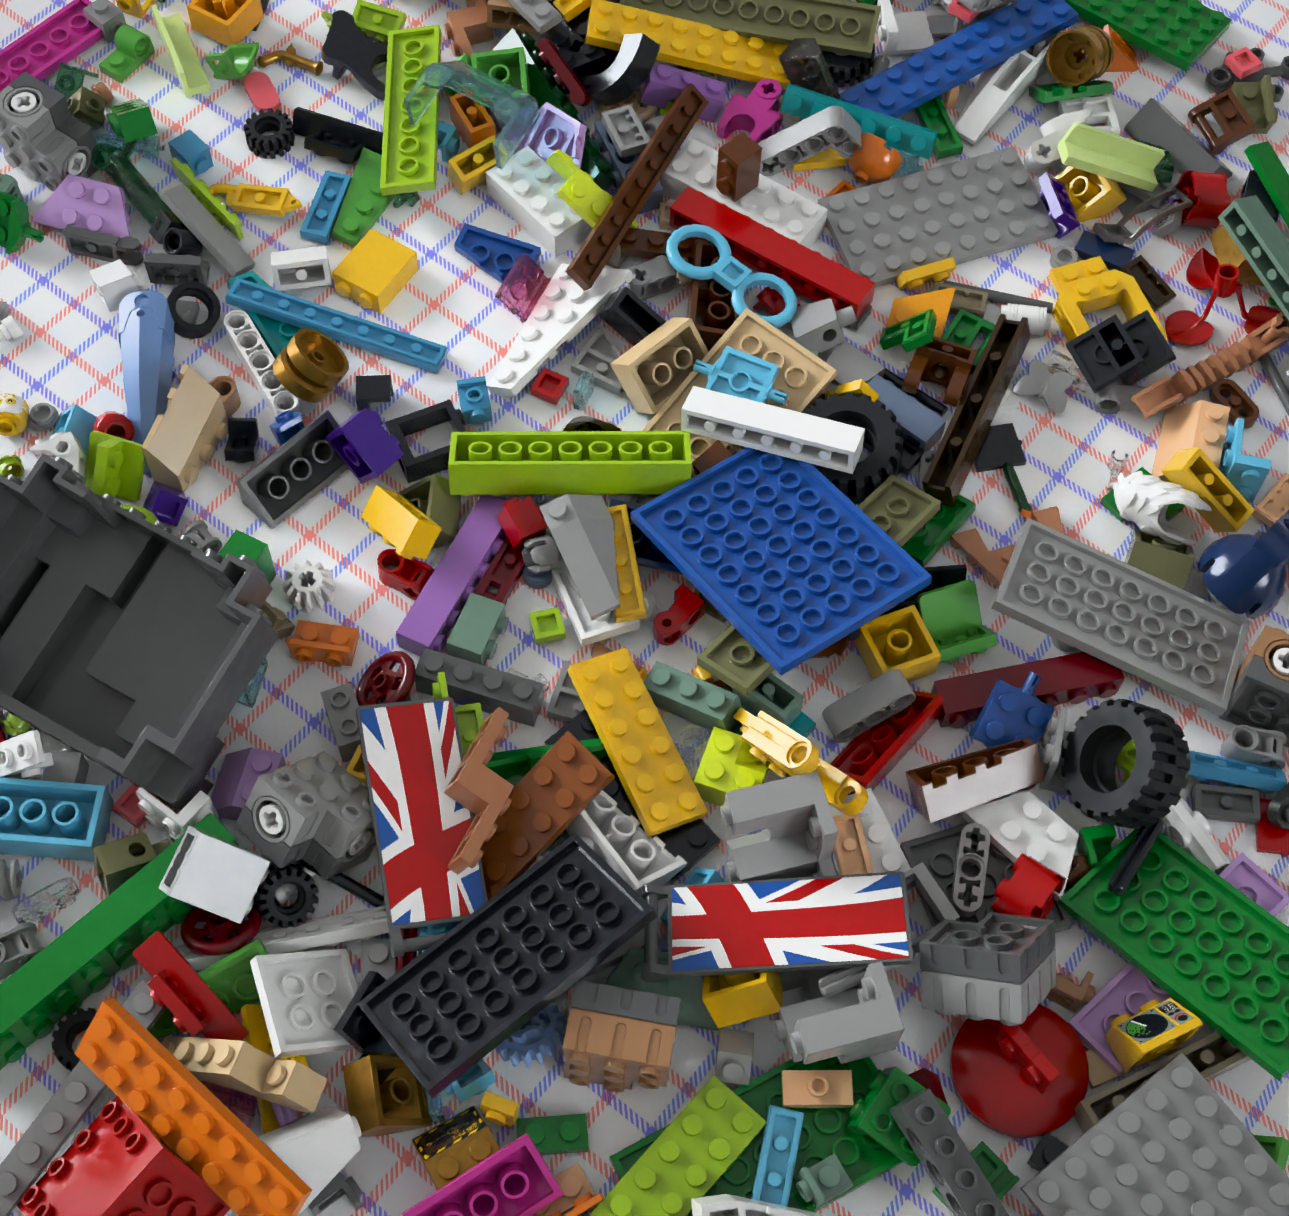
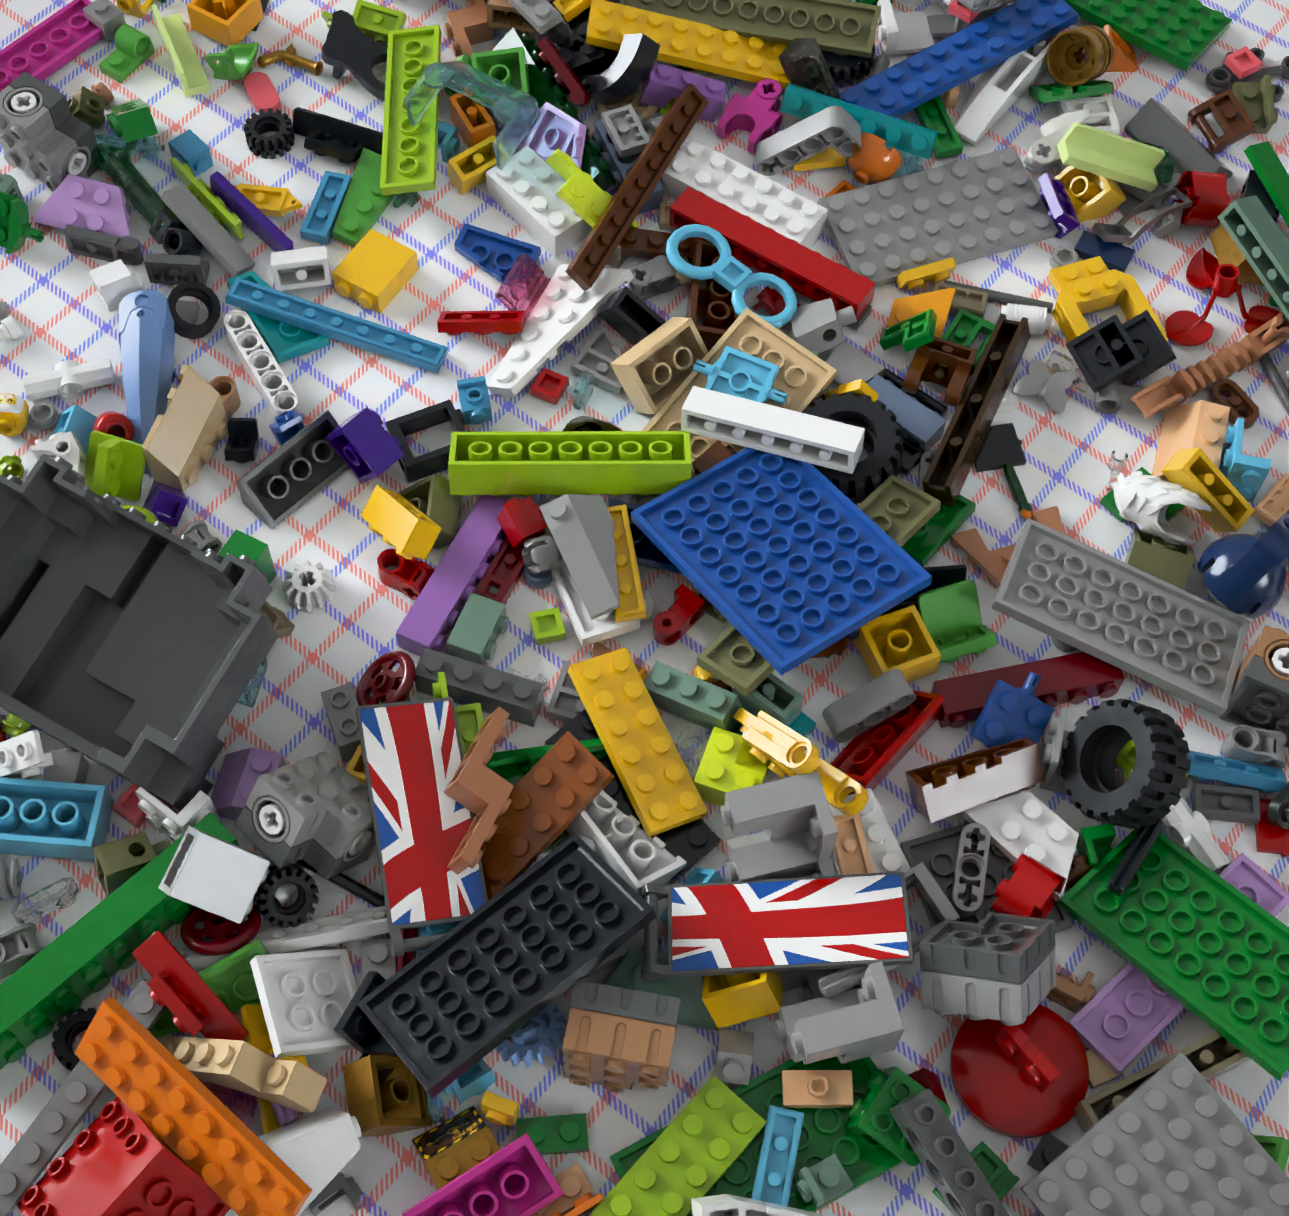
(69, 379): none -> white piece
(71, 79): clear green bracket -> none
(249, 214): none -> dark purple tile
(310, 365): pearl gold wheel -> none
(324, 643): orange bracket -> none
(373, 389): black panel -> none
(481, 322): none -> red plate
(738, 167): reddish brown brick -> none
(1150, 282): dark brown plate -> none
(1151, 1032): yellow slope -> none

